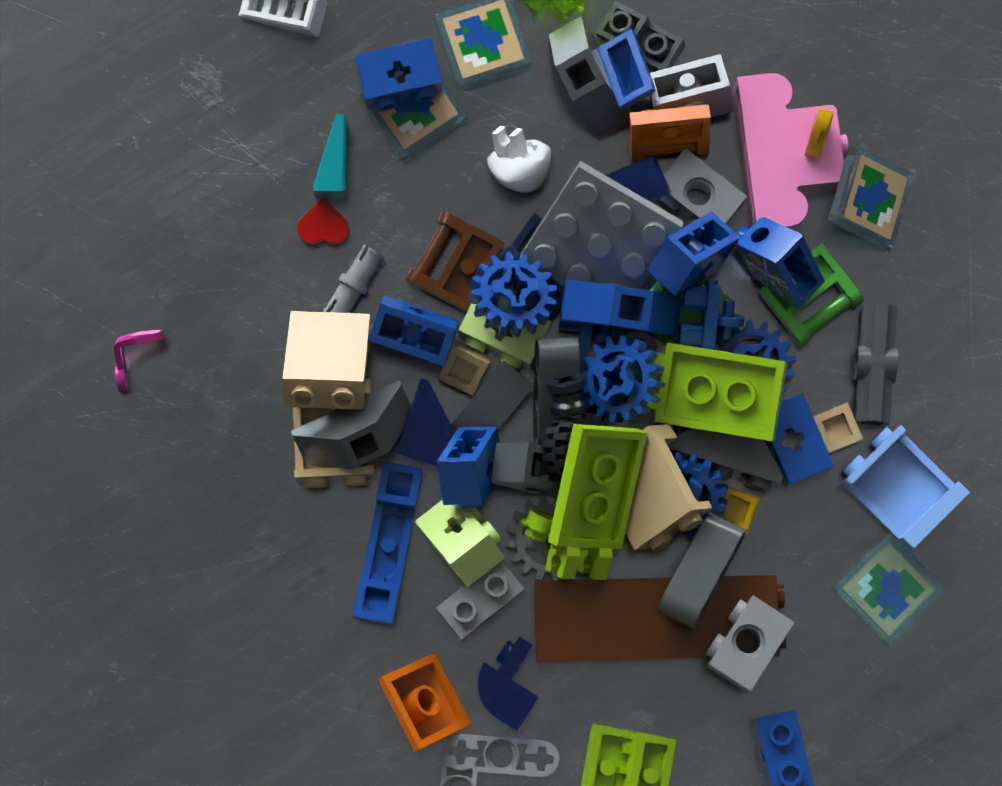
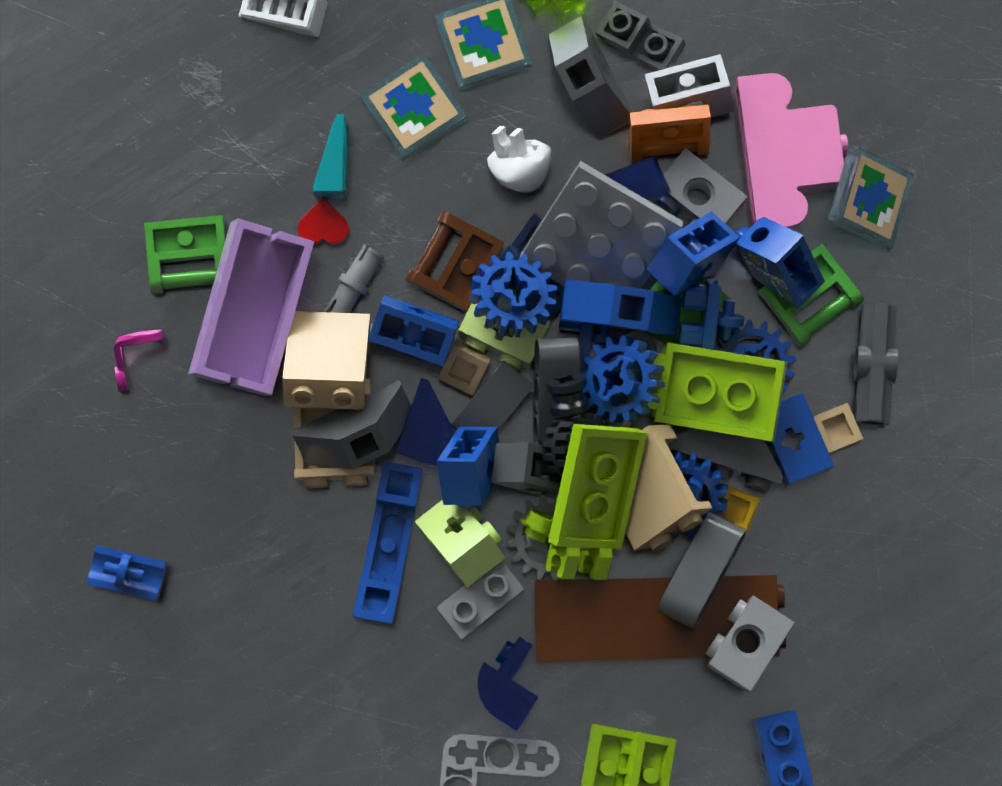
(126, 573): none -> blue hips
(183, 242): none -> bright green plate
(251, 307): none -> lavender piece
(419, 68): blue brick -> none
(424, 702): orange slope -> none
(627, 69): blue slope -> none
(818, 133): yellow tile -> none
(889, 588): clear light blue tile -> none
(902, 487): light blue panel -> none

